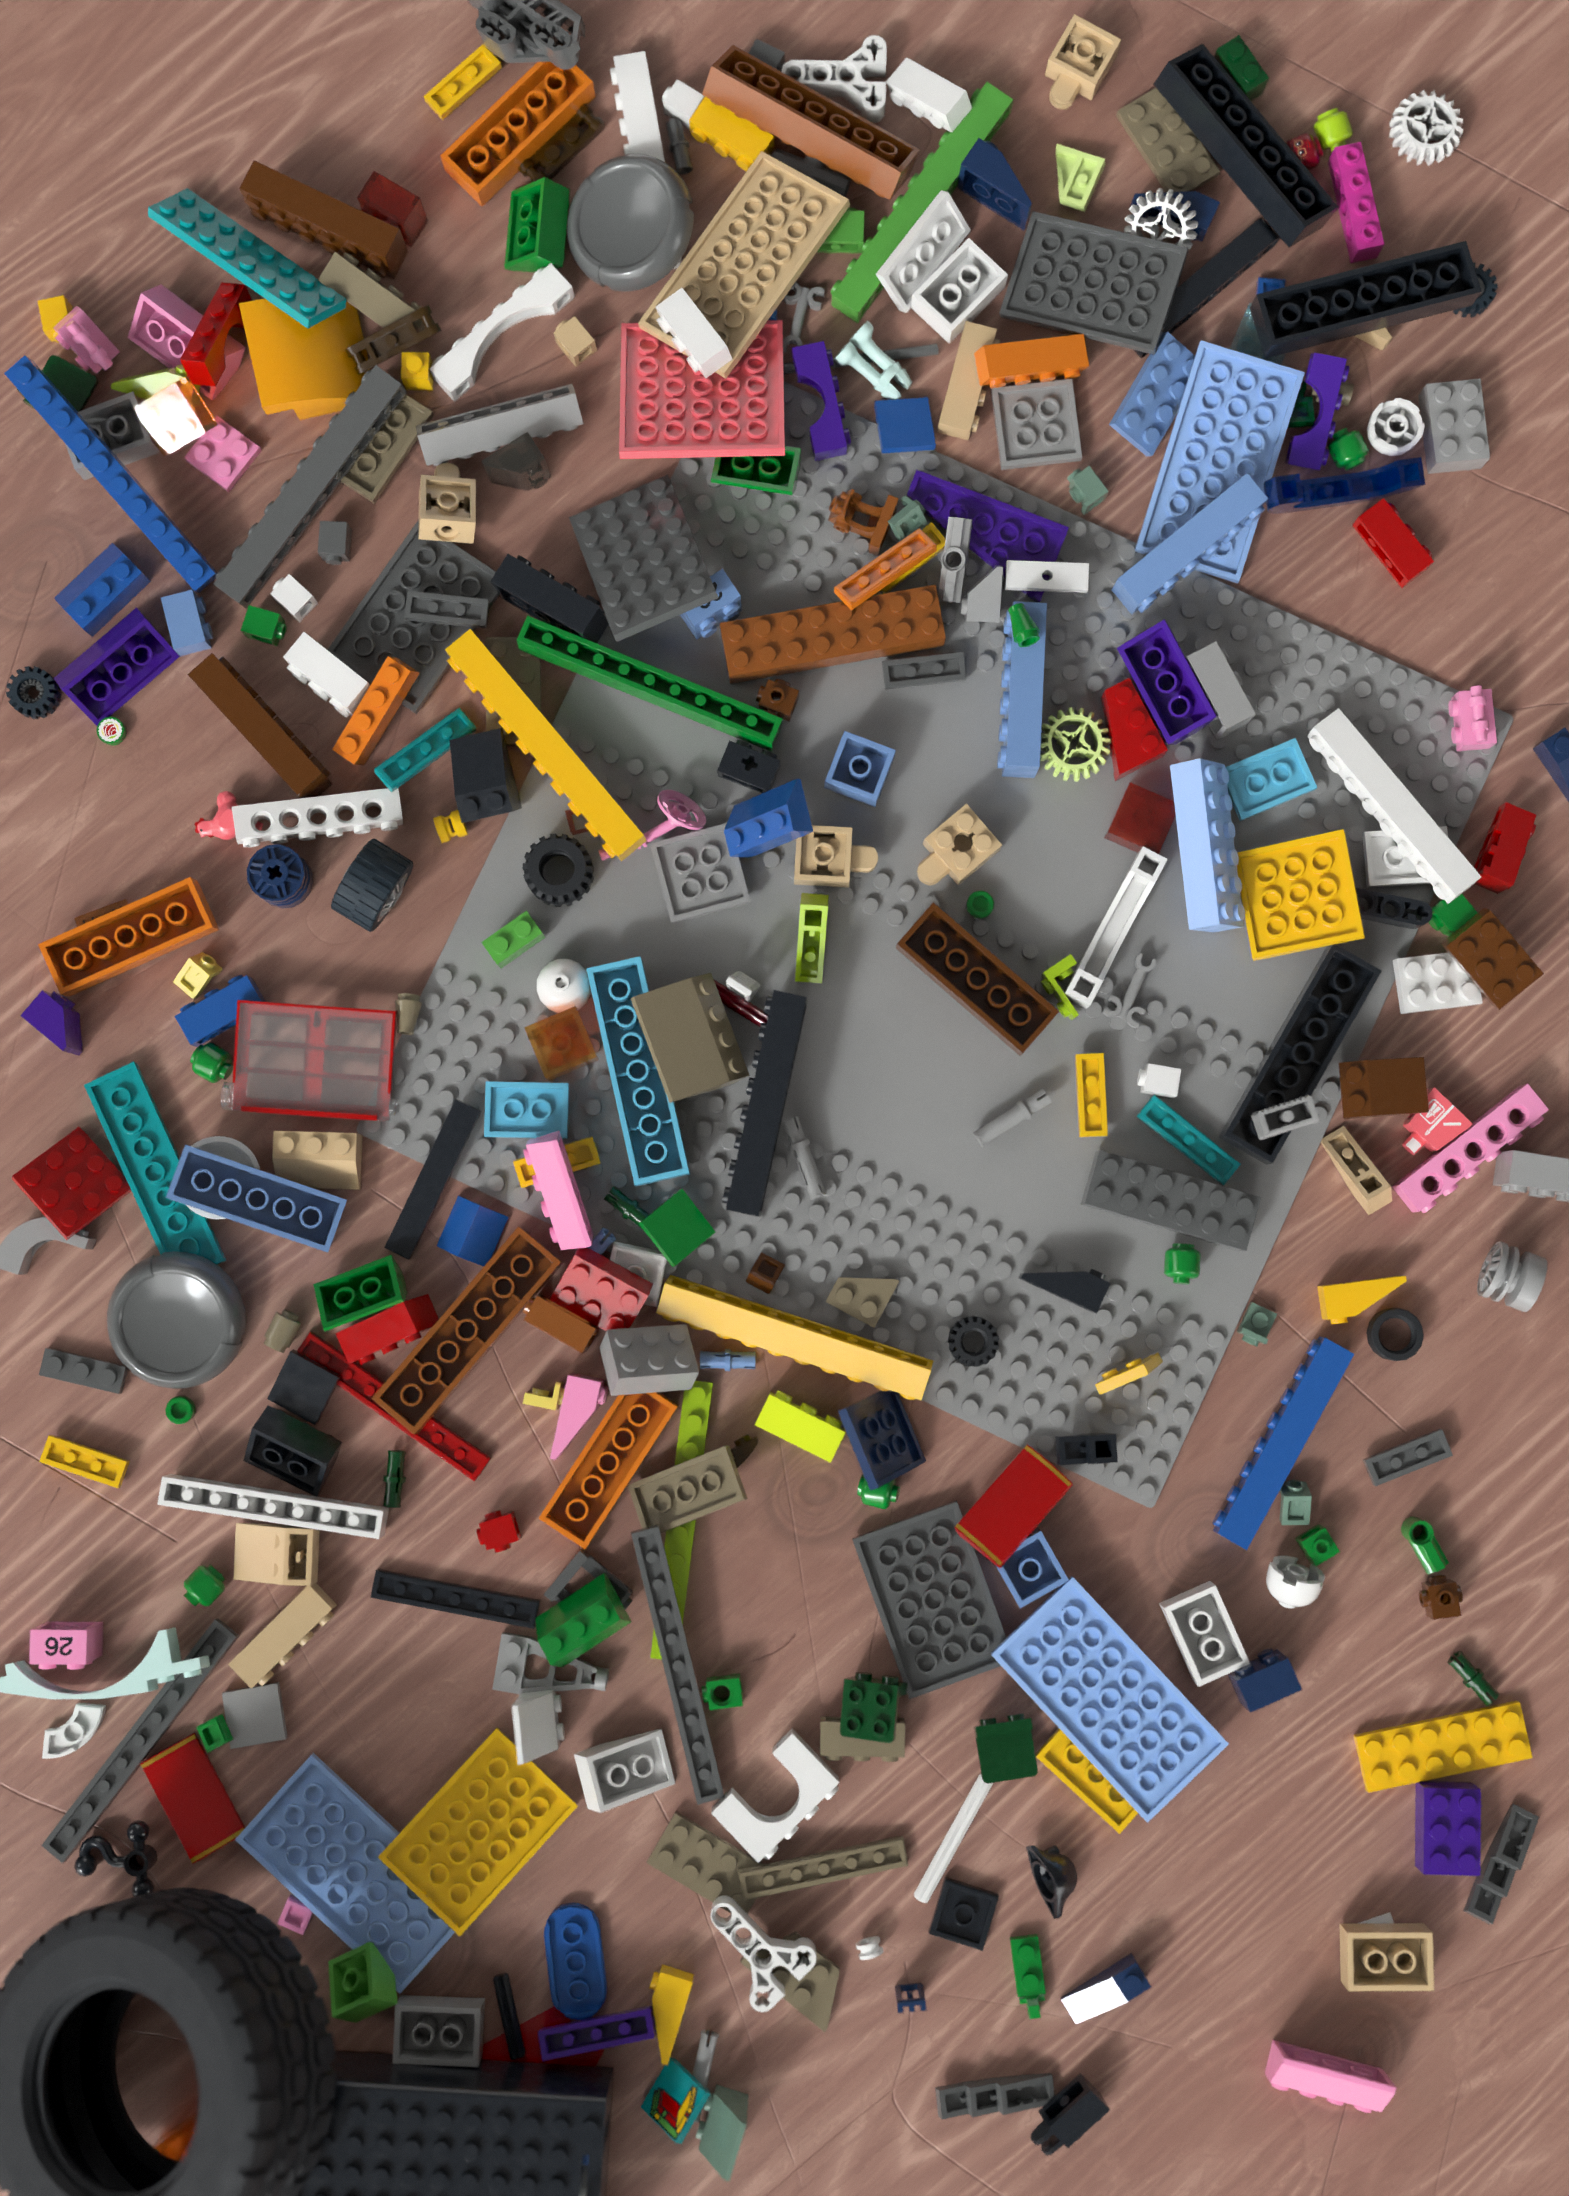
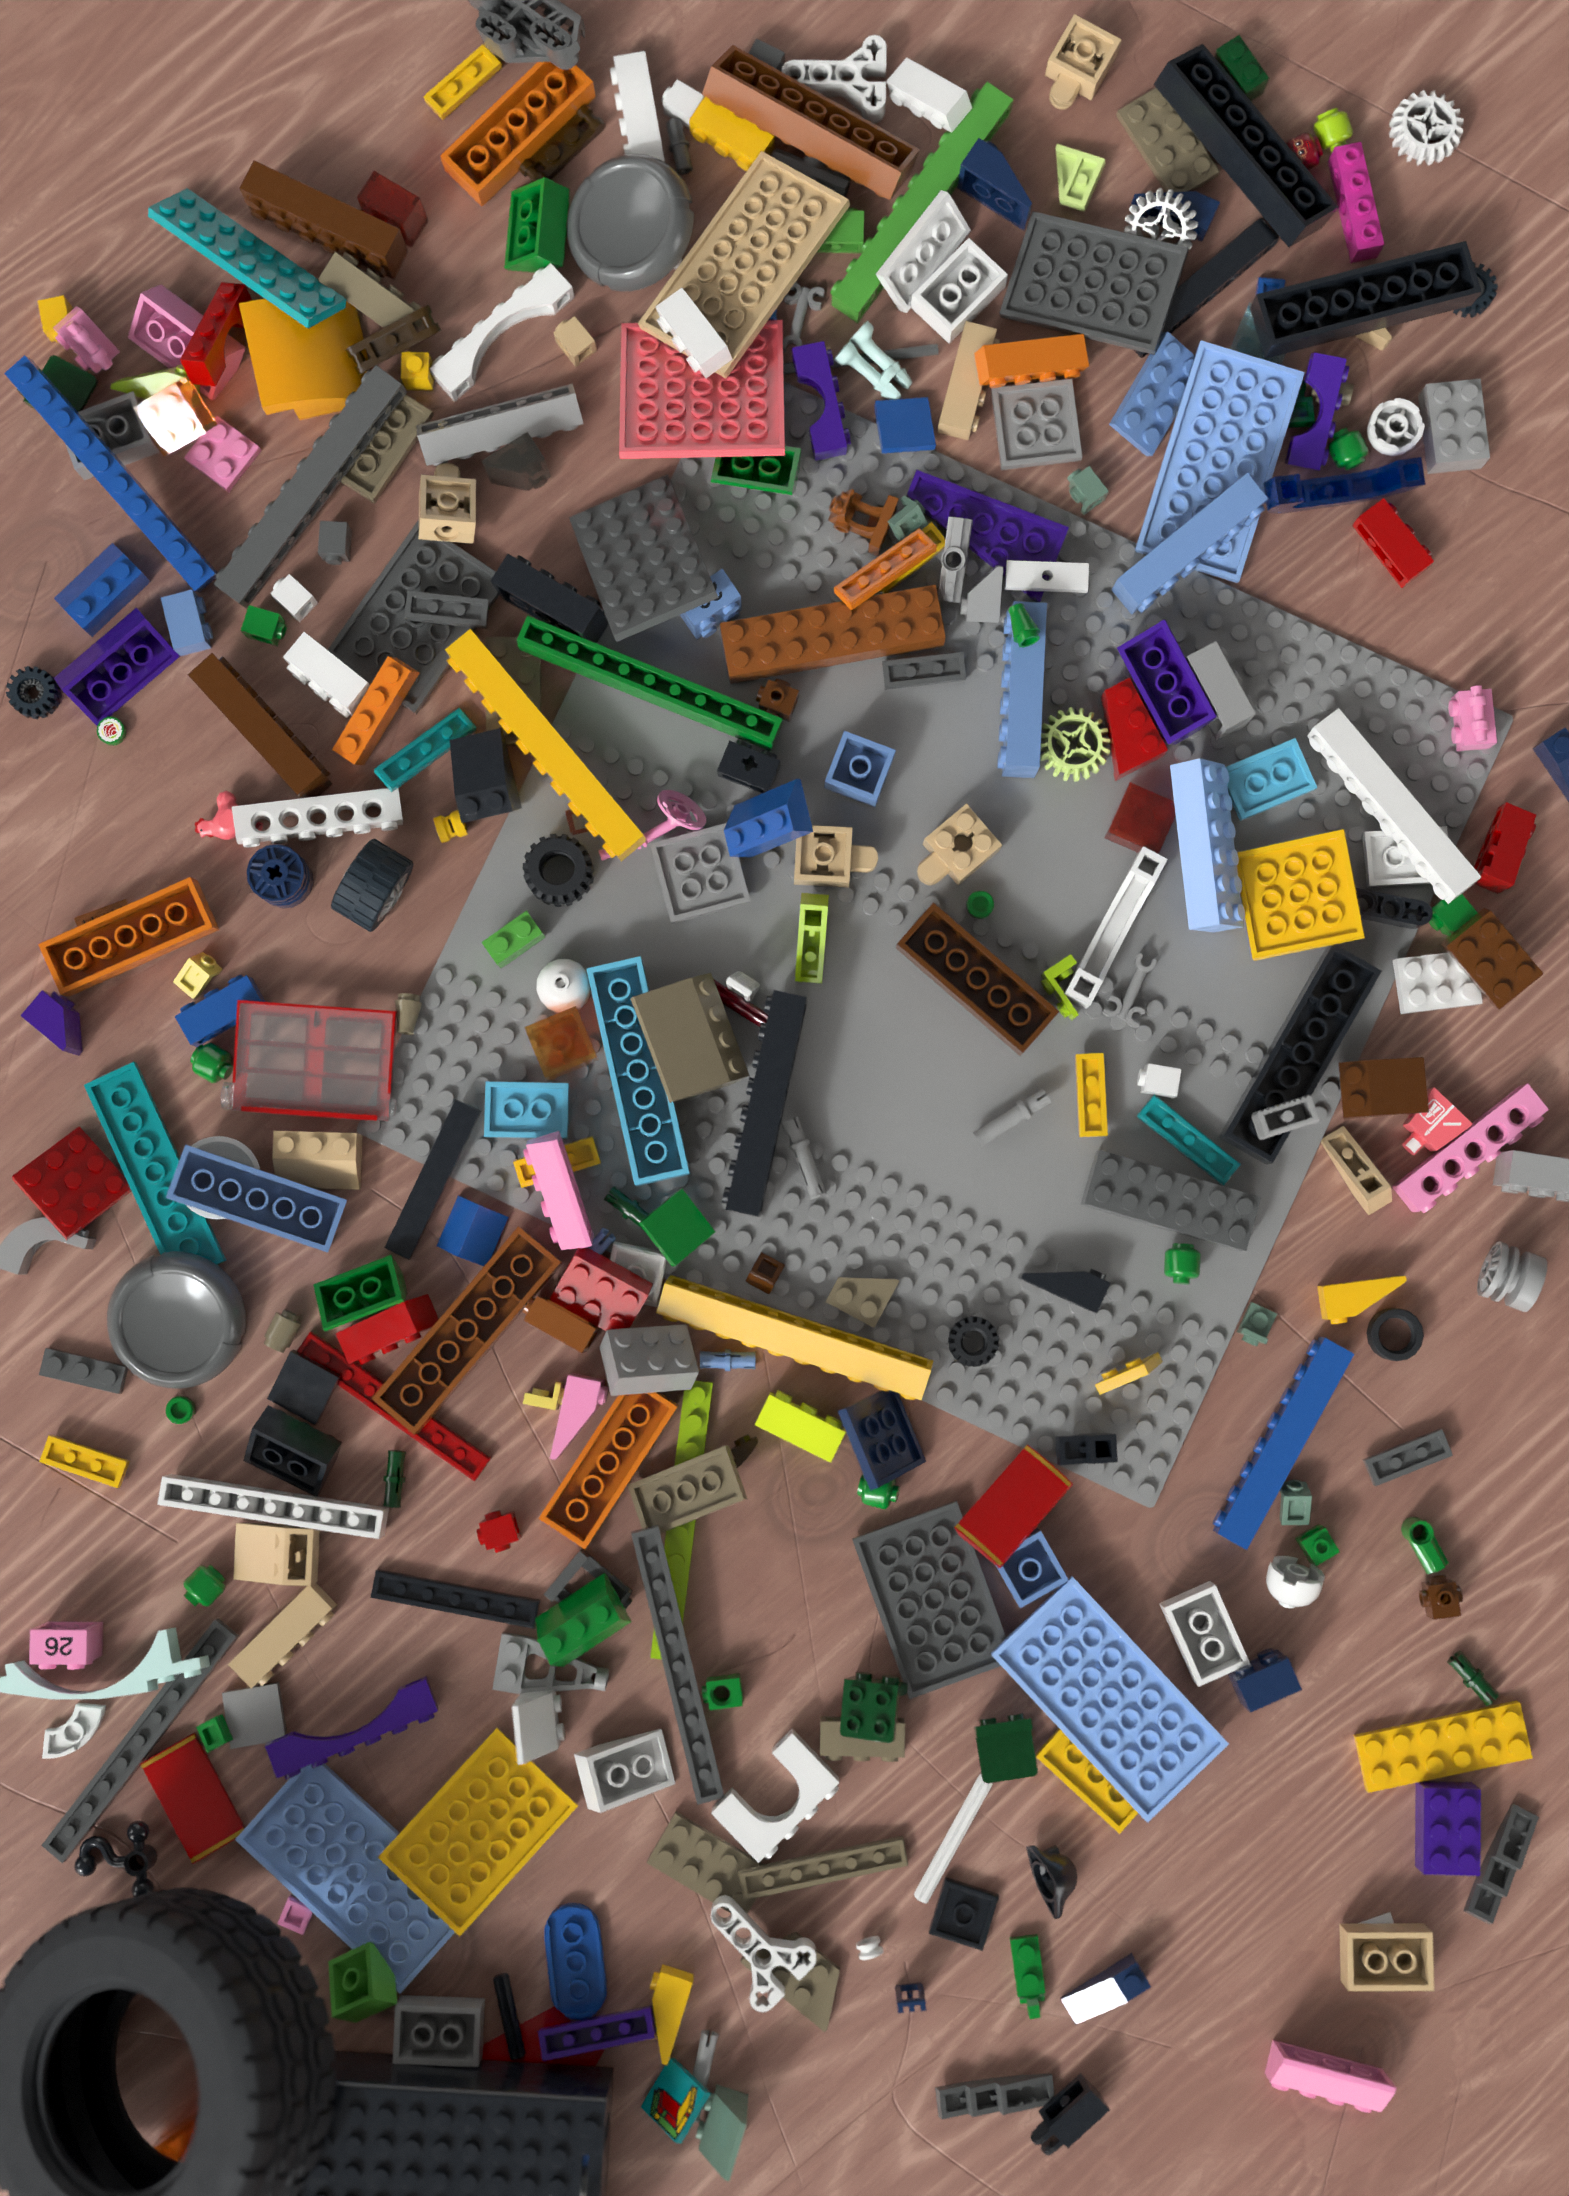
(299, 1750): none -> dark purple arch

